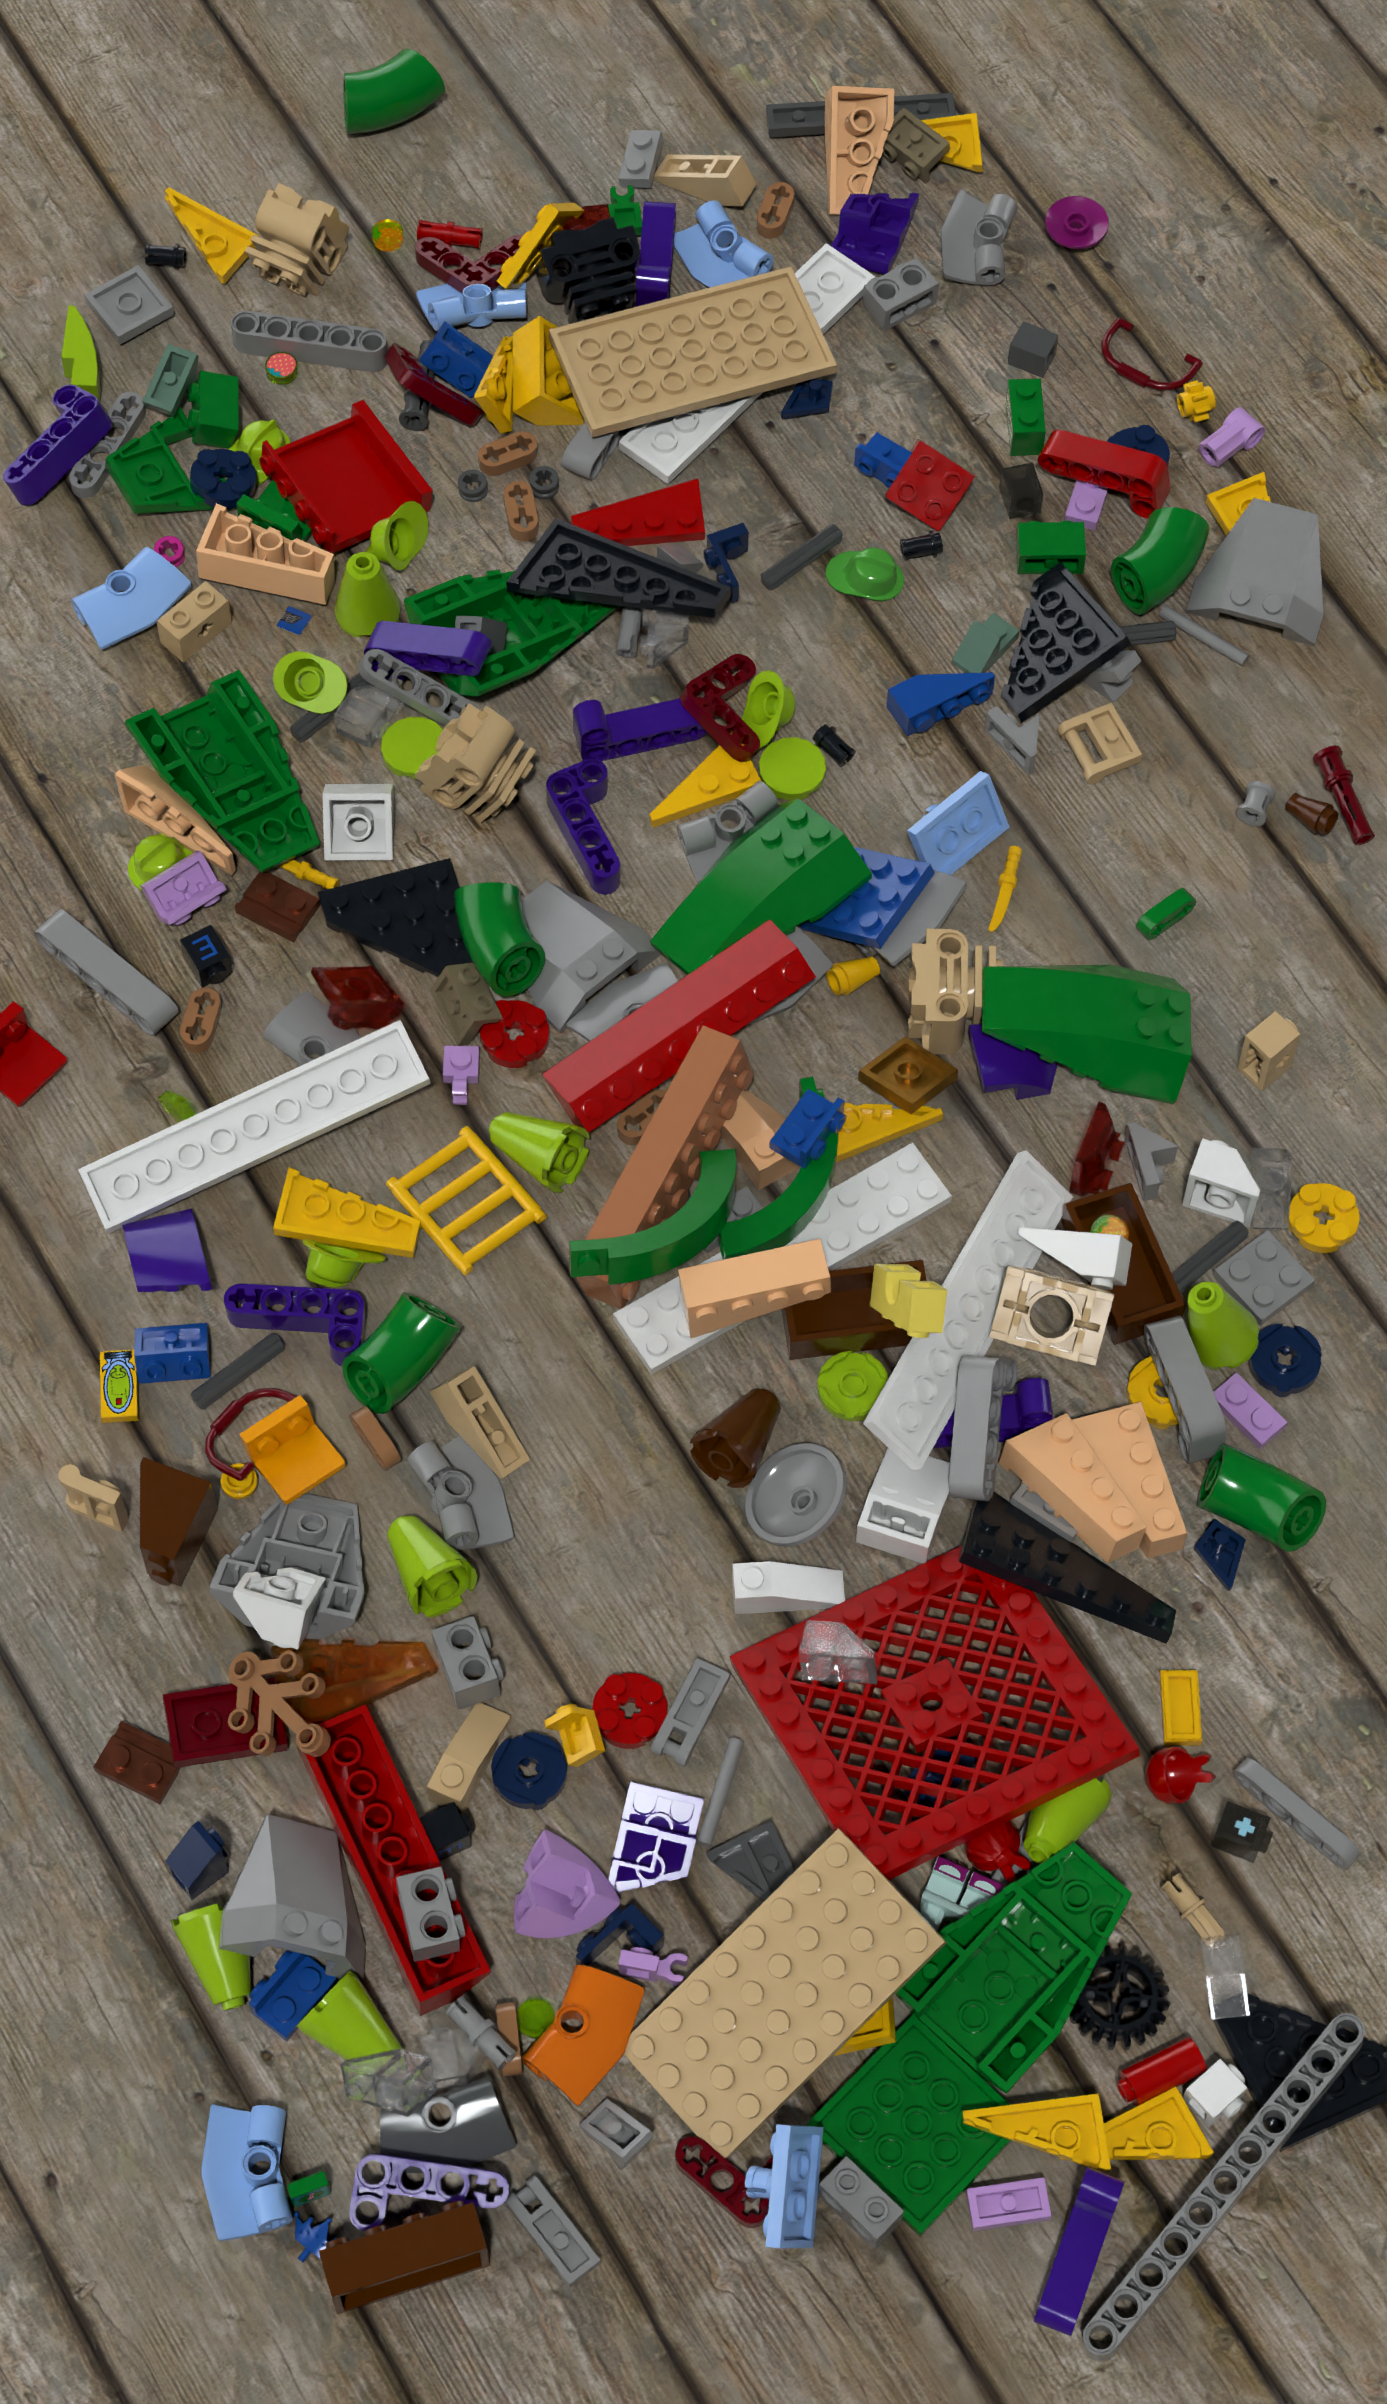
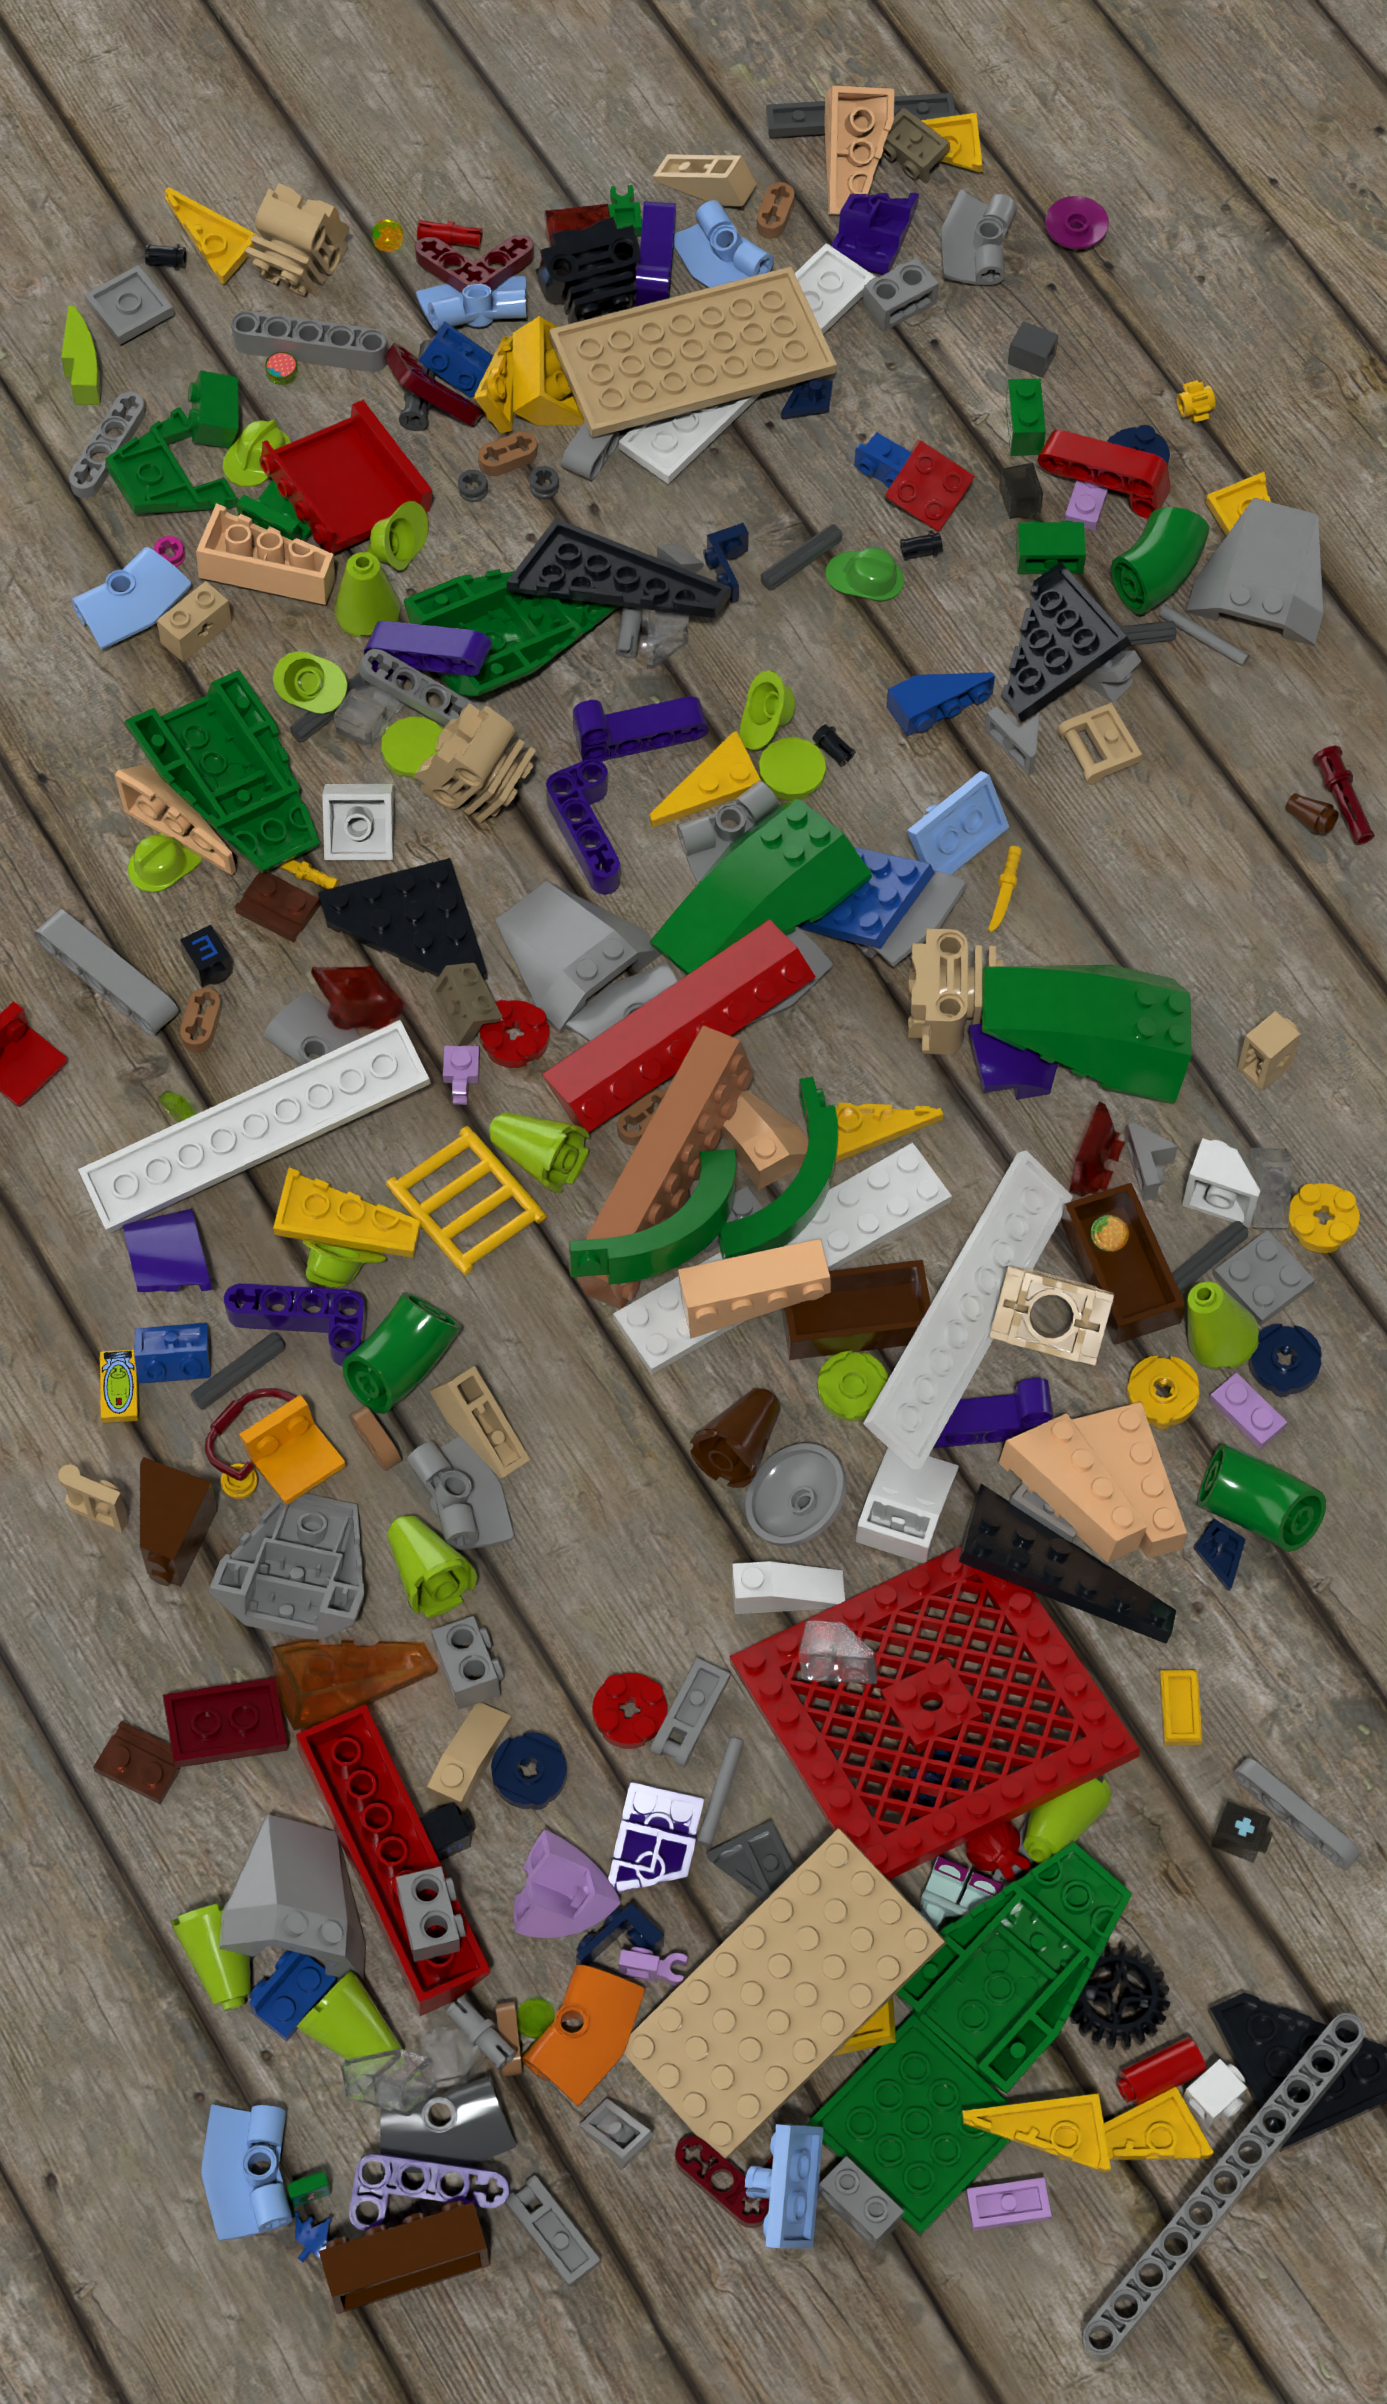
(59, 446): dark purple beam -> none
(171, 380): sand green slope -> none
(183, 889): lavender bracket -> none
(198, 1860): dark blue slope -> none
(227, 463): dark blue plate -> none
(273, 1701): medium nougat plant -> none
(280, 1604): white slope -> none
(294, 620): blue sticker -> none
(390, 92): green brick -> none
(491, 628): dark grey panel -> none
(498, 936): green brick -> none
(526, 510): medium nougat beam -> none
(528, 256): yellow wing -> none
(578, 1733): yellow bracket -> none
(641, 158): light grey plate -> none
(651, 518): red wing -> none
(714, 705): dark red beam -> none
(807, 1128): blue bracket -> none
(852, 974): yellow cone -> none
(907, 1300): light yellow arch -> none
(908, 1074): pearl gold plate -> none
(978, 1424): light grey beam -> none
(984, 644): sand green slope -> none
(1079, 2251): dark purple beam -> none
(1094, 1256): white slope -> none
(1137, 376): dark red piece -> none
(1166, 913): green beam -> none
(1174, 1774): red piece -> none
(1187, 1387): light grey beam -> none
(1192, 1908): tan axle -> none
(1225, 1976): clear slope -> none
(1237, 432): lavender piece -> none
(1256, 803): light grey bush -> none

